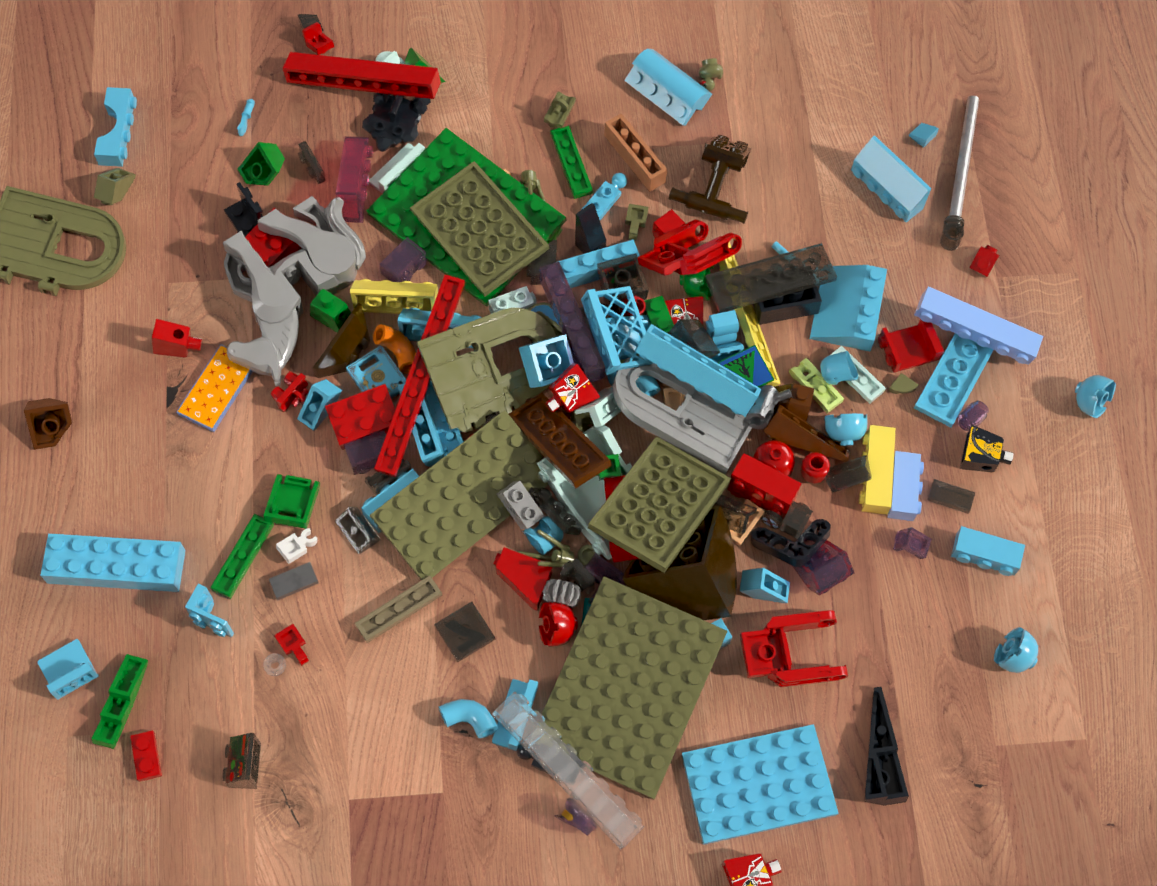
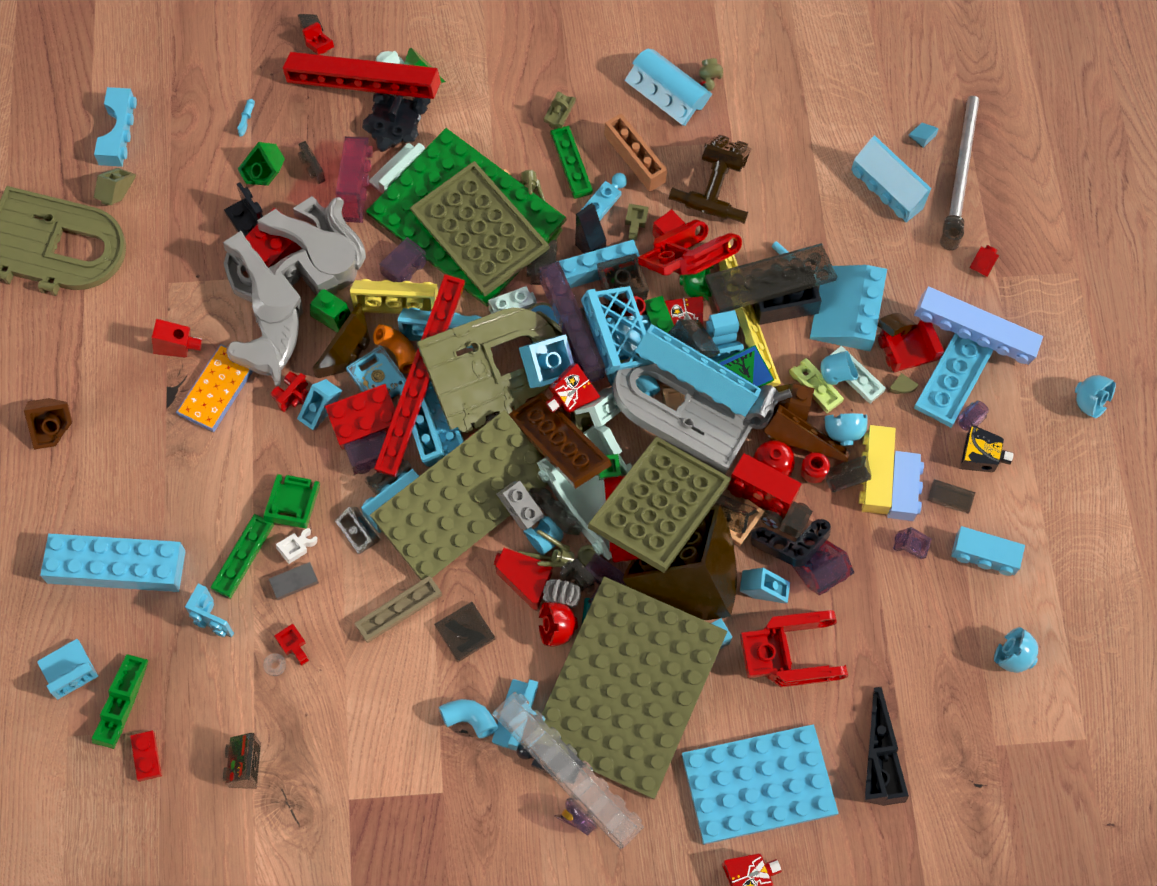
(896, 324): none -> dark brown slope

